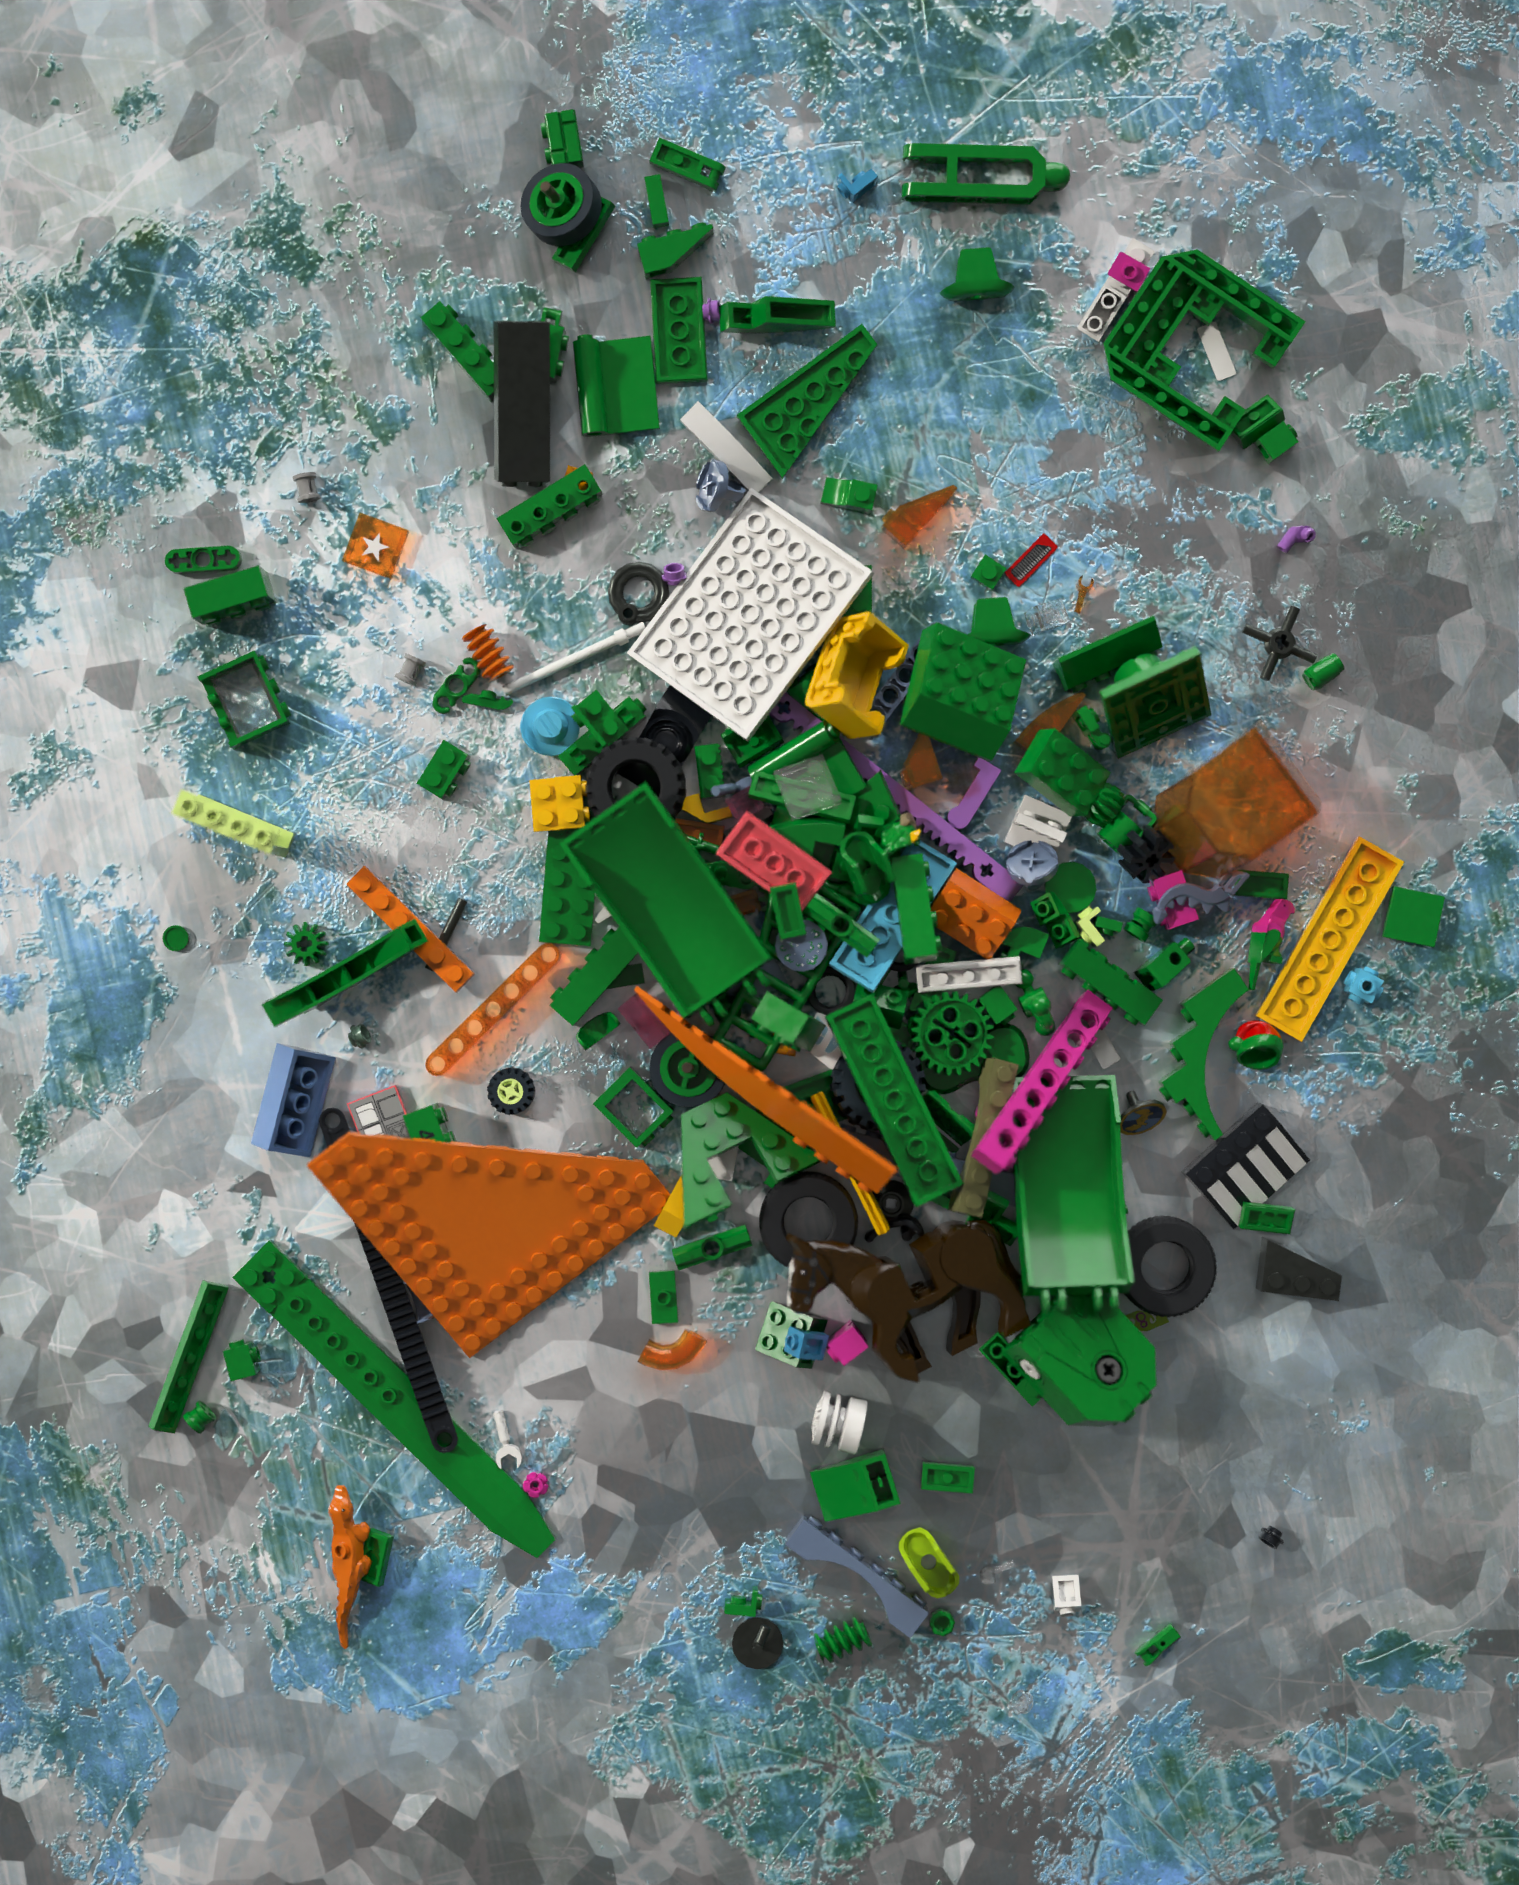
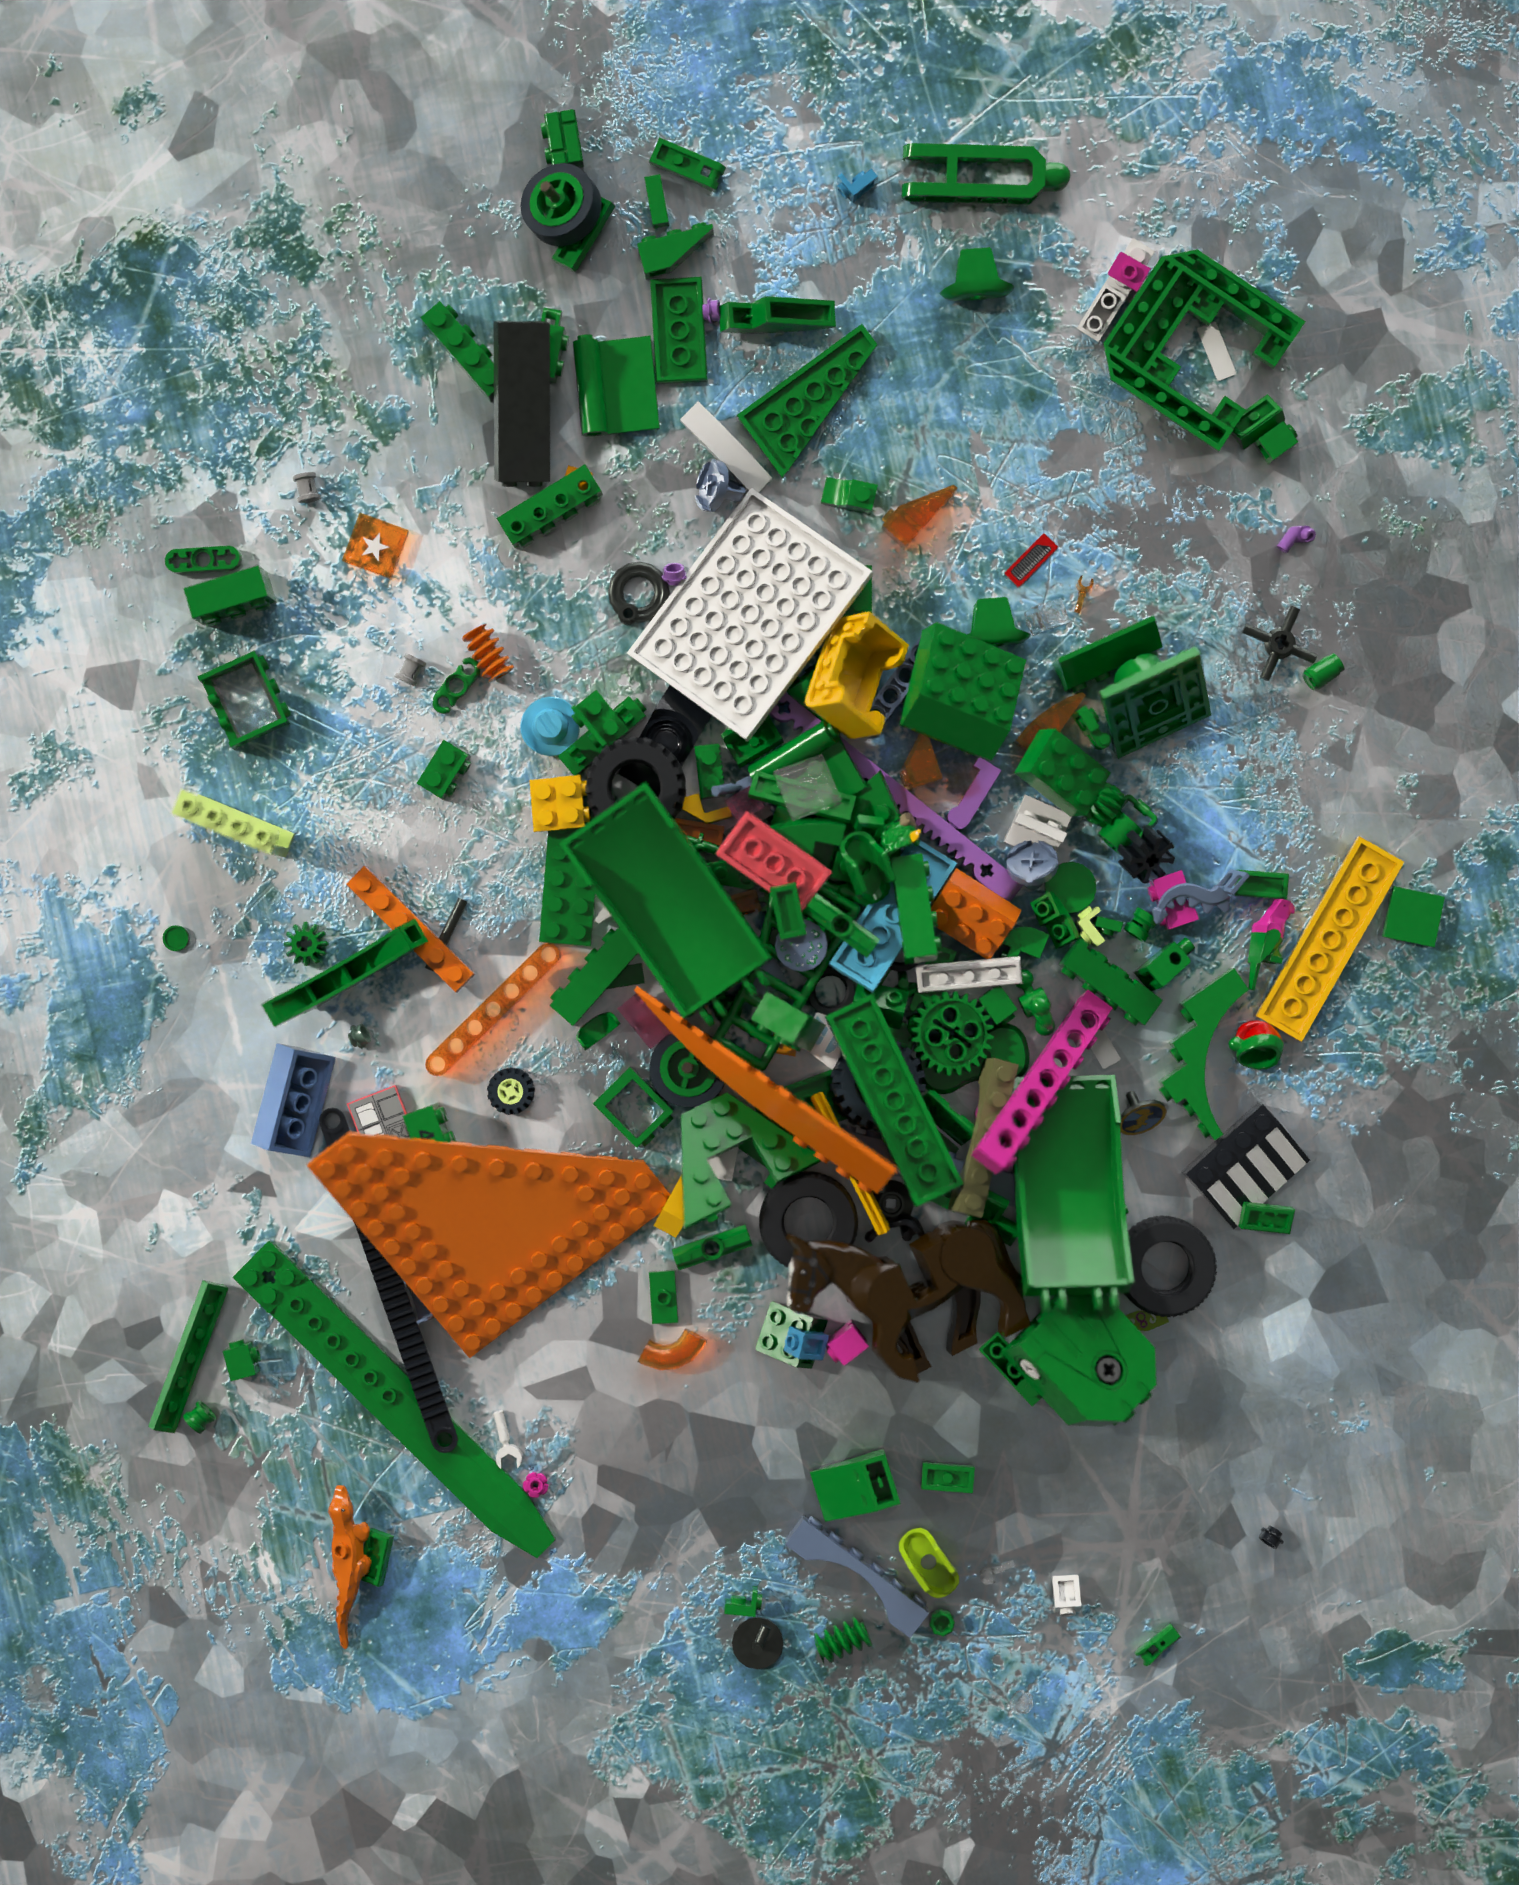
(488, 700): green piece -> none
(621, 637): white bar -> none
(839, 1422): white wheel -> none
(988, 572): green plate -> none
(1234, 805): clear orange windscreen -> none
(1292, 1274): pearl dark grey wedge -> none
(1354, 982): medium azure brick -> none

